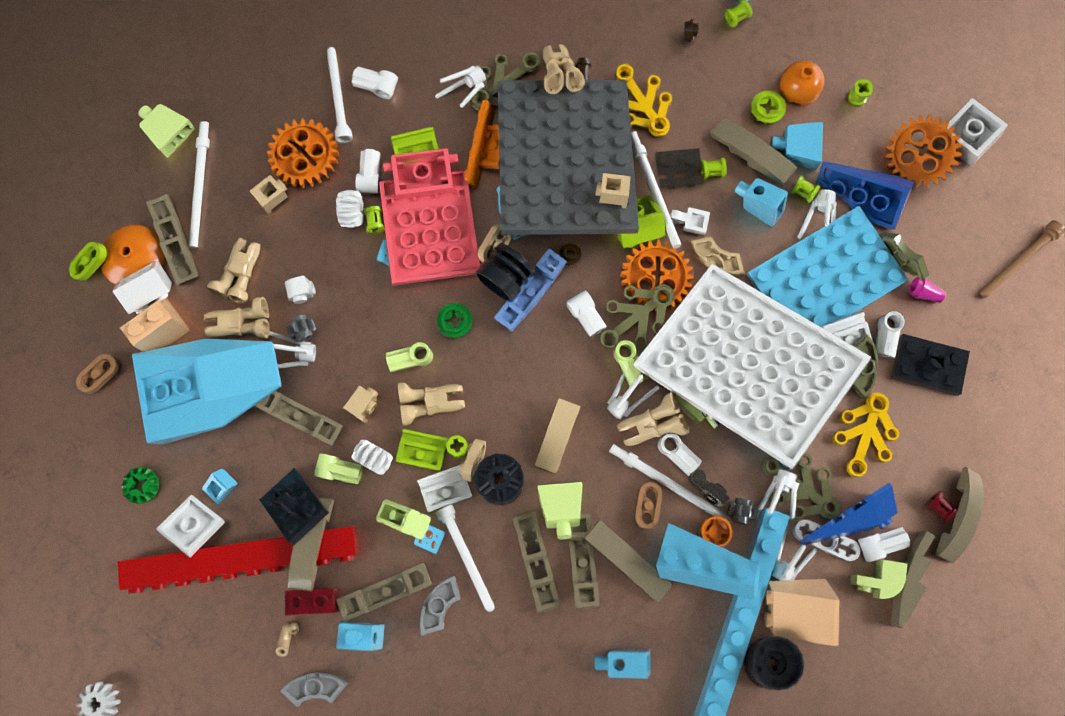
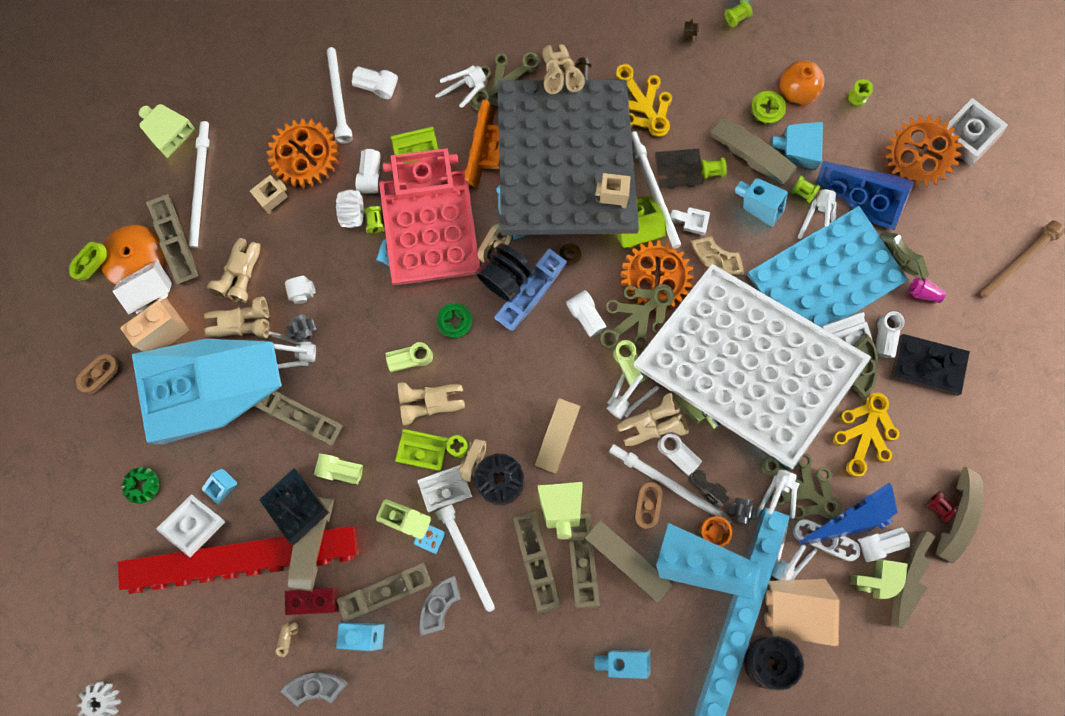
(362, 403): tan brick -> none
(372, 457): white gear -> none

